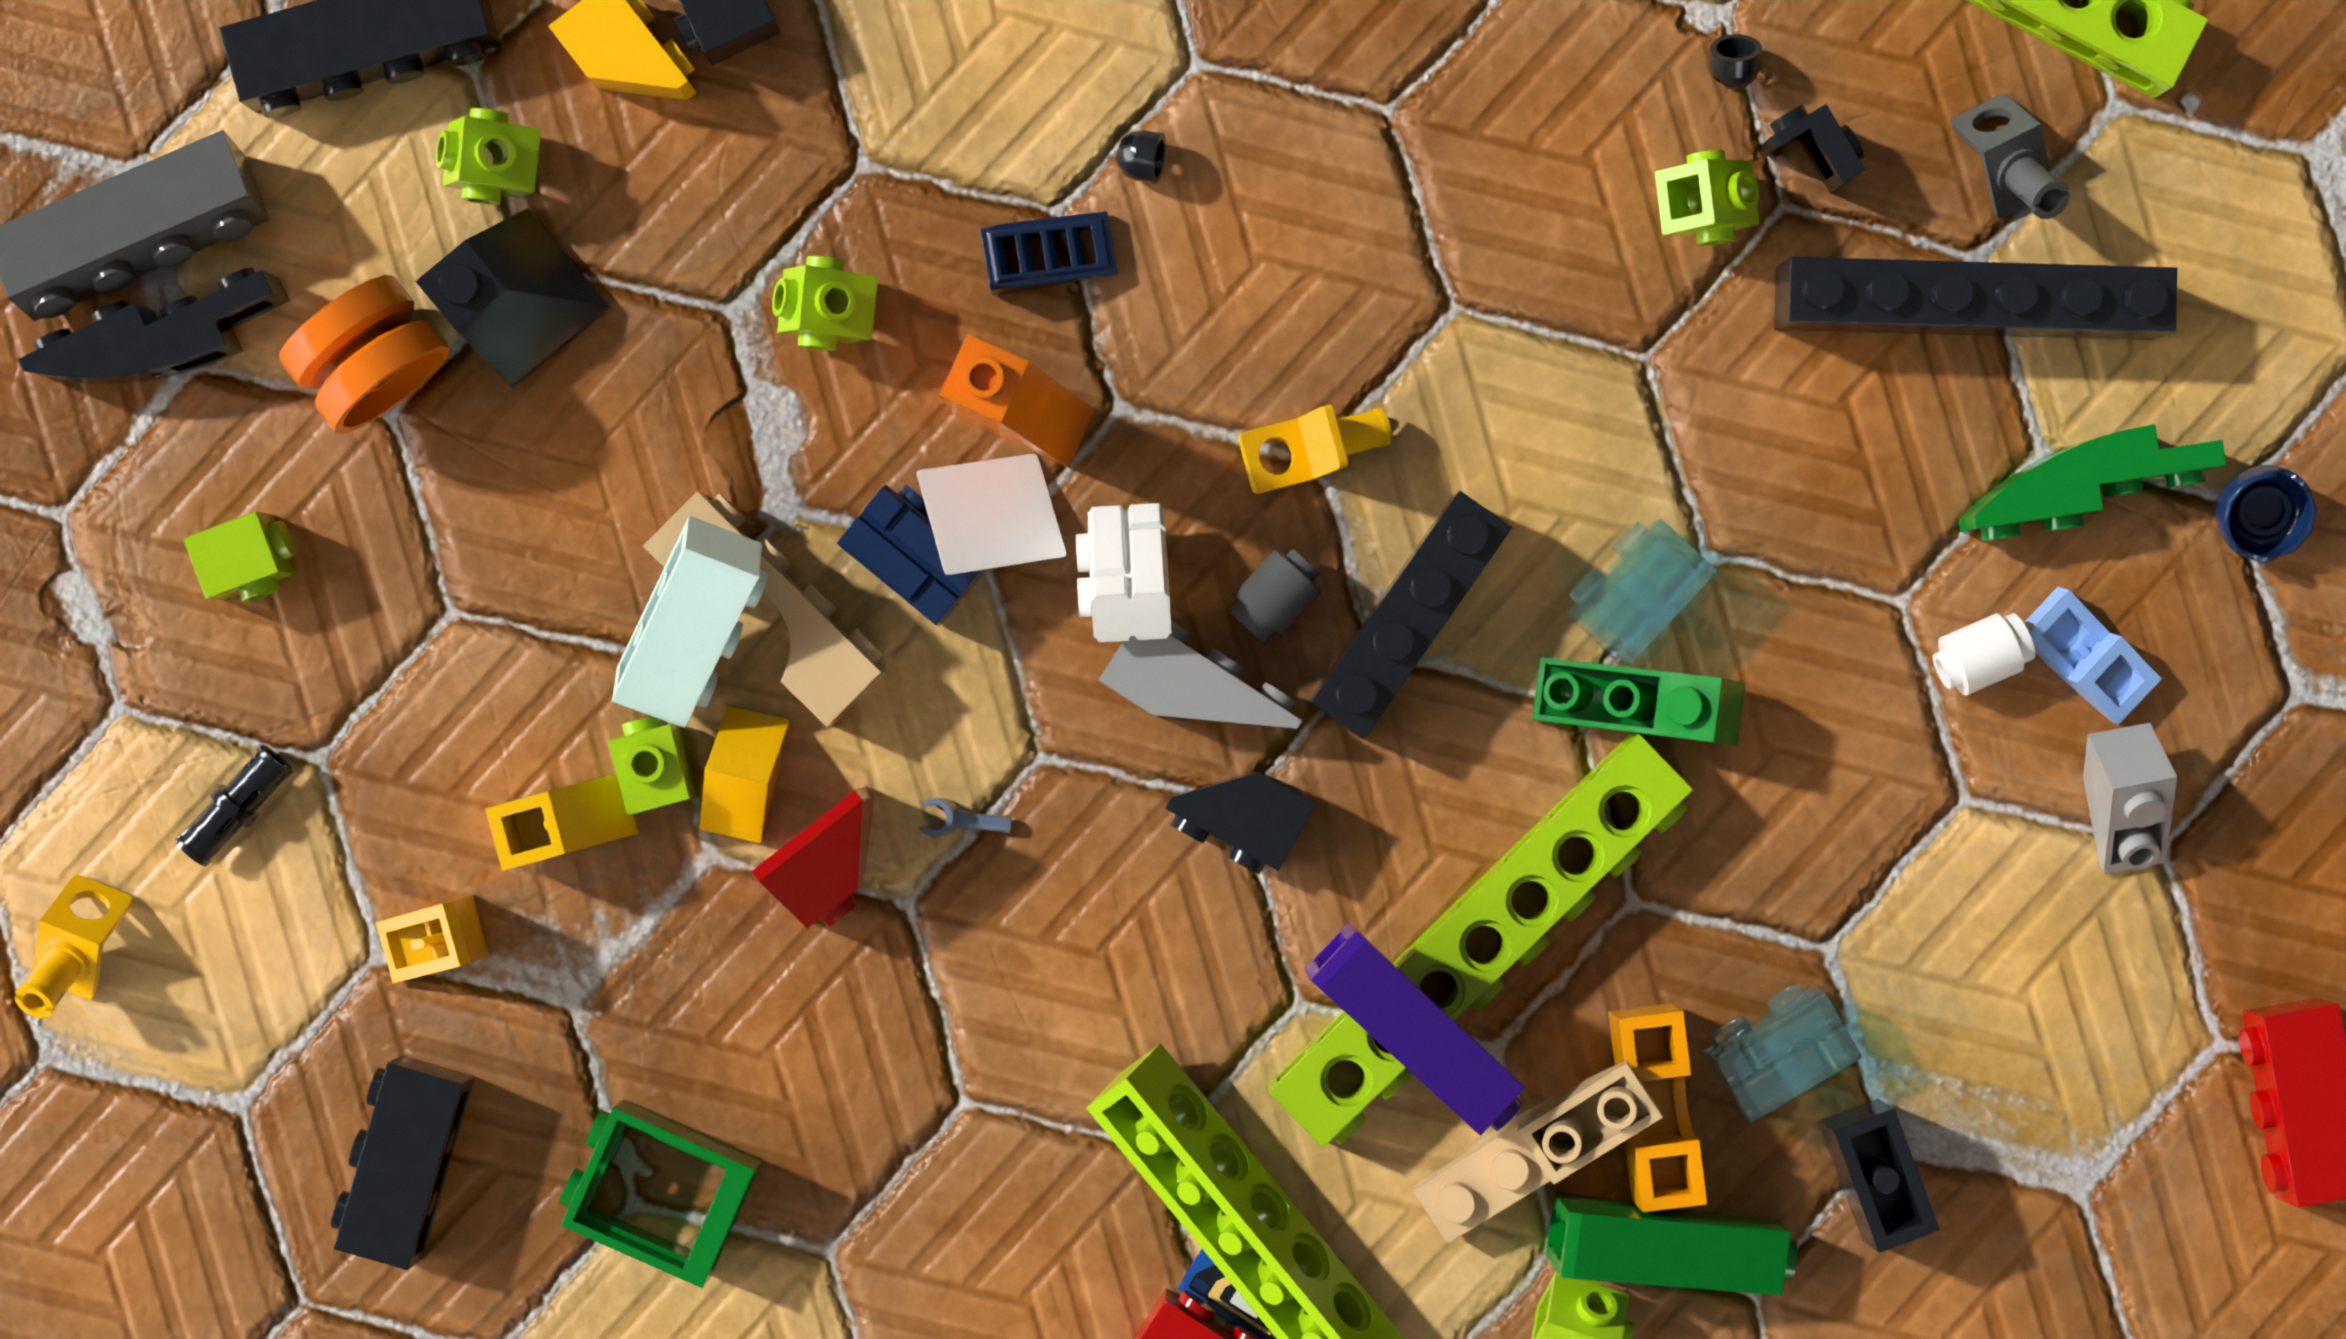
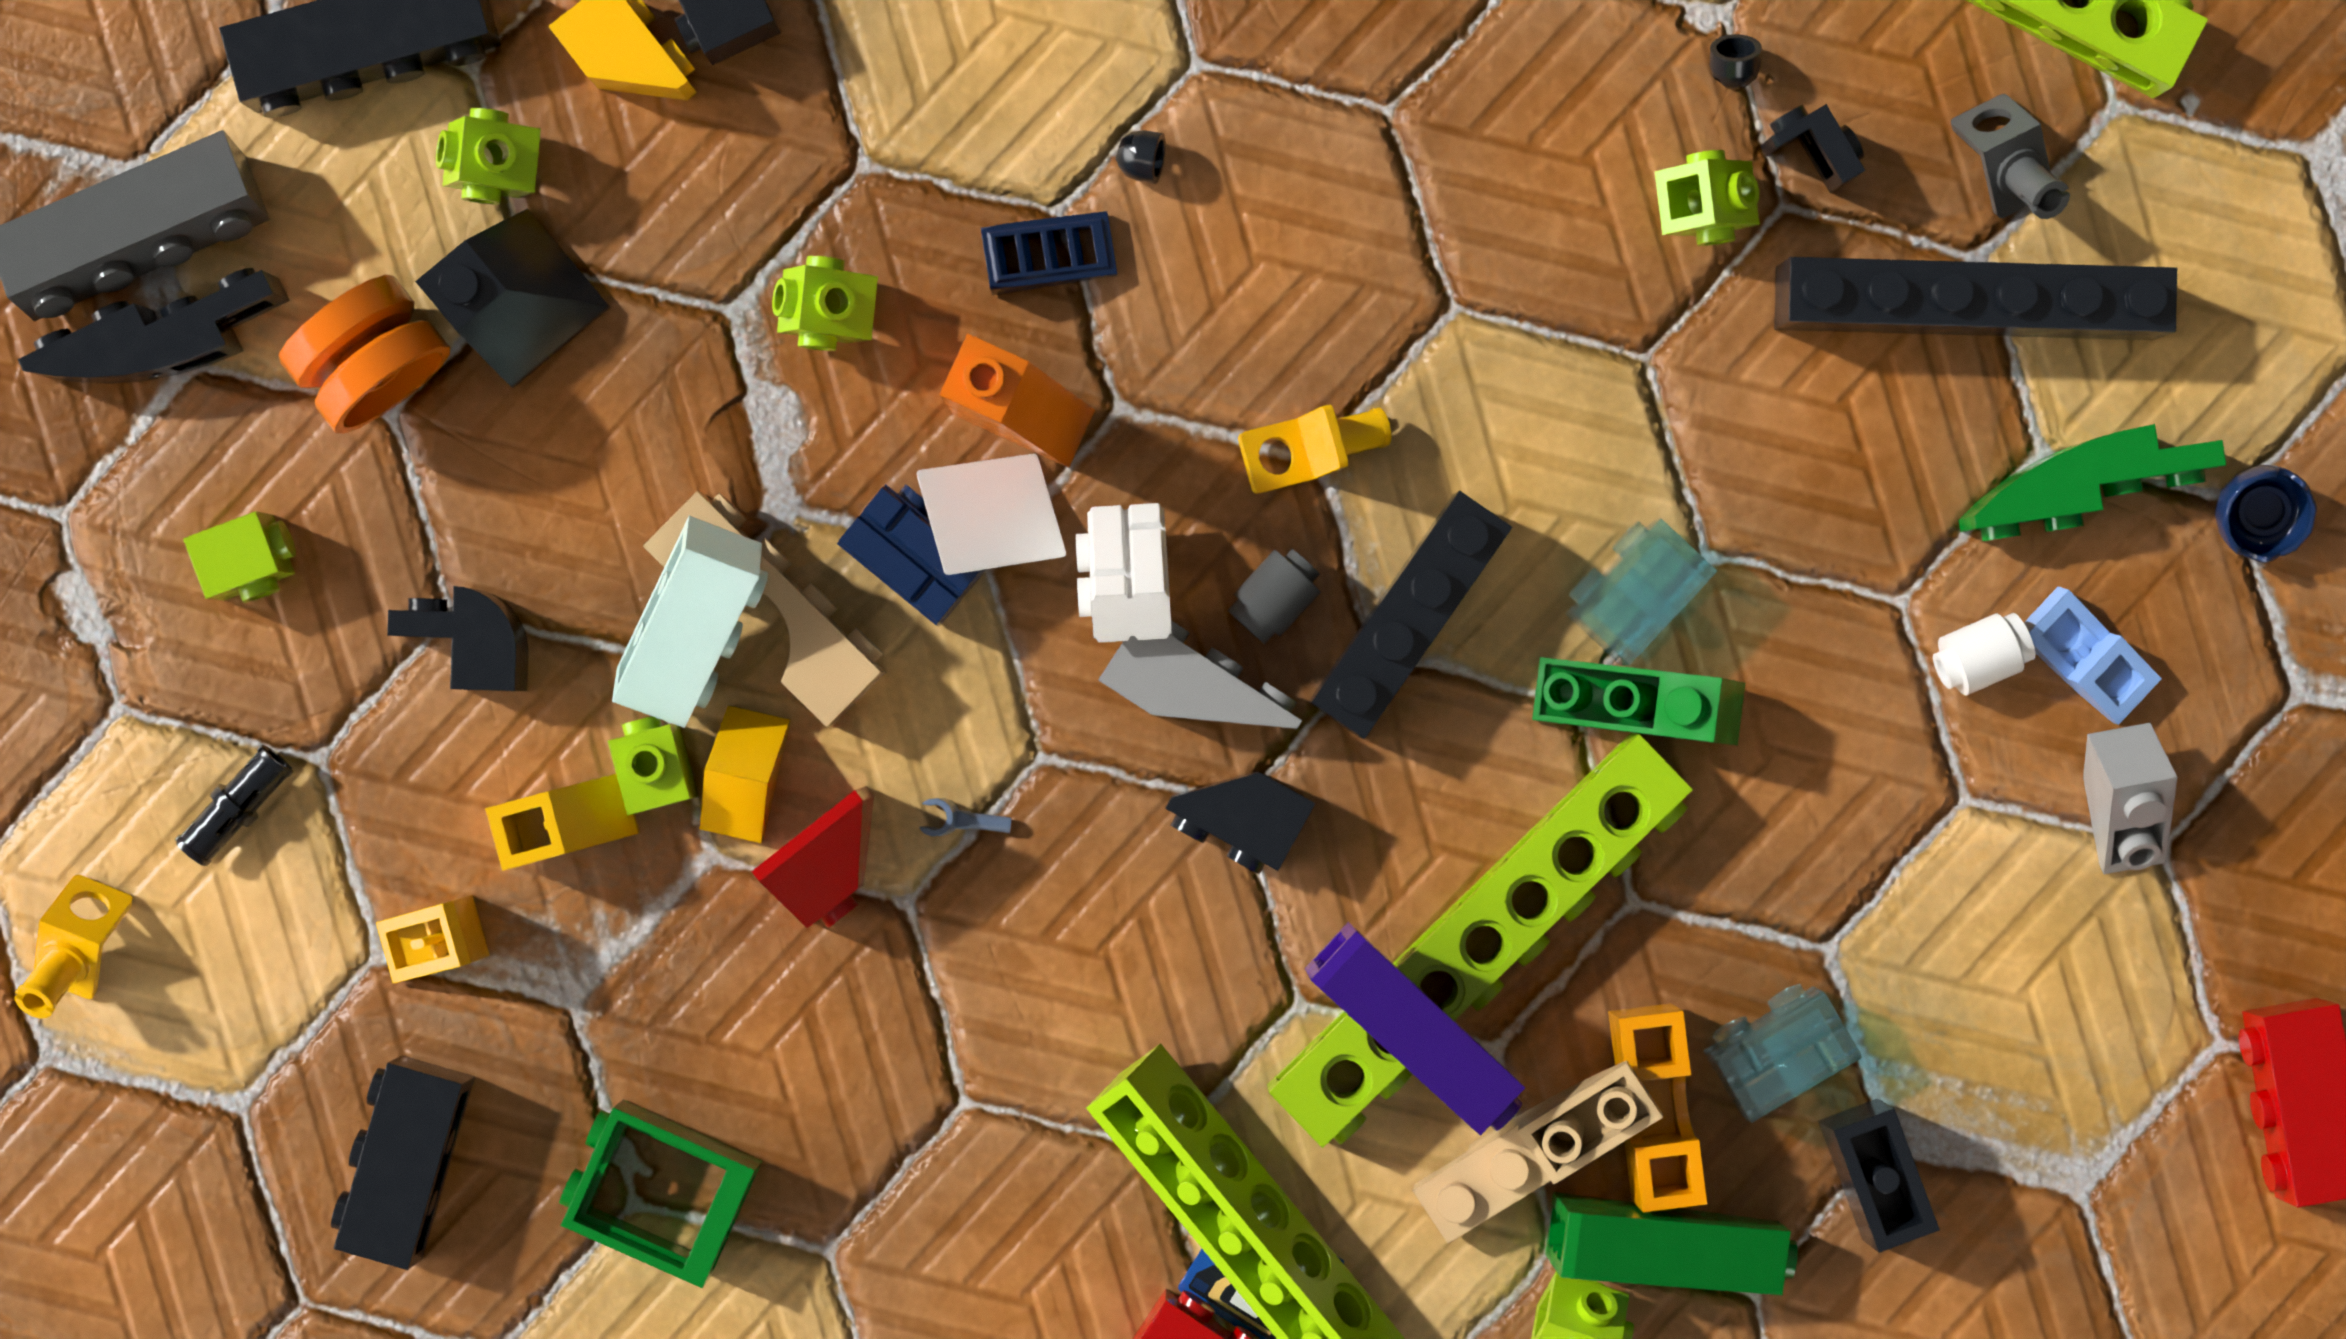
(486, 637): none -> black brick

